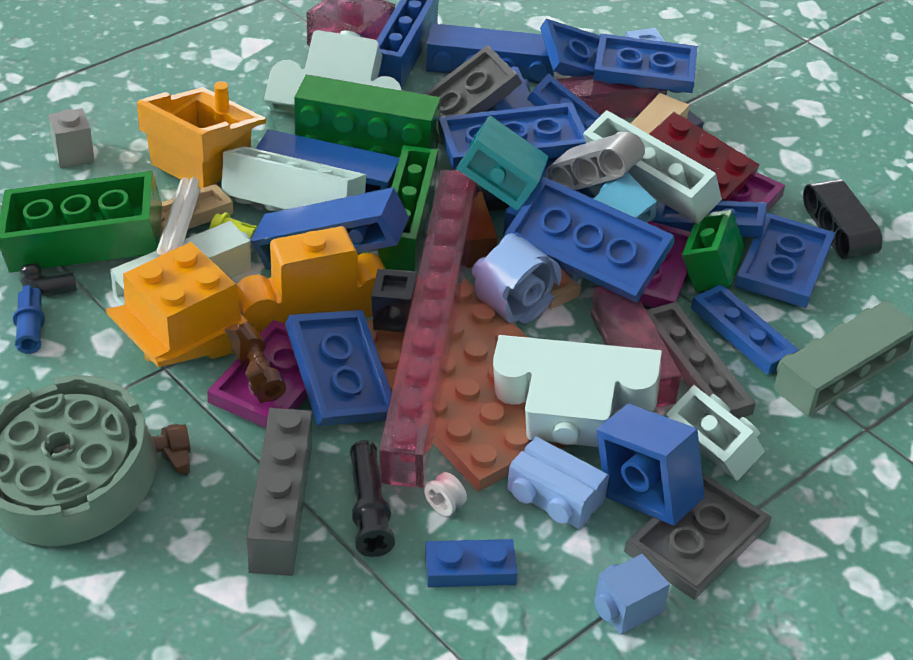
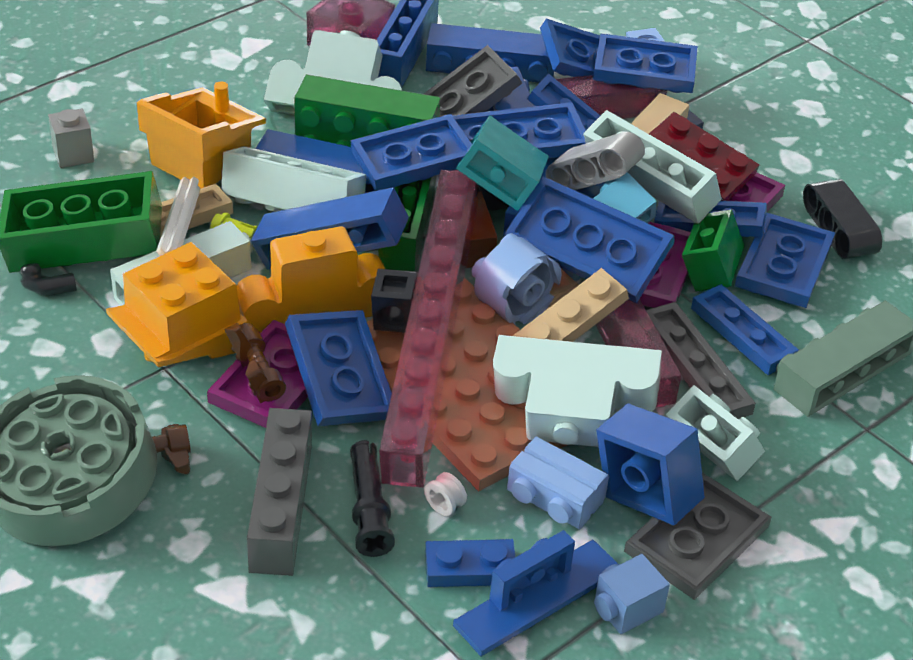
(28, 320): blue axle -> none
(411, 152): none -> blue plate
(532, 589): none -> blue bracket
(578, 309): none -> tan plate

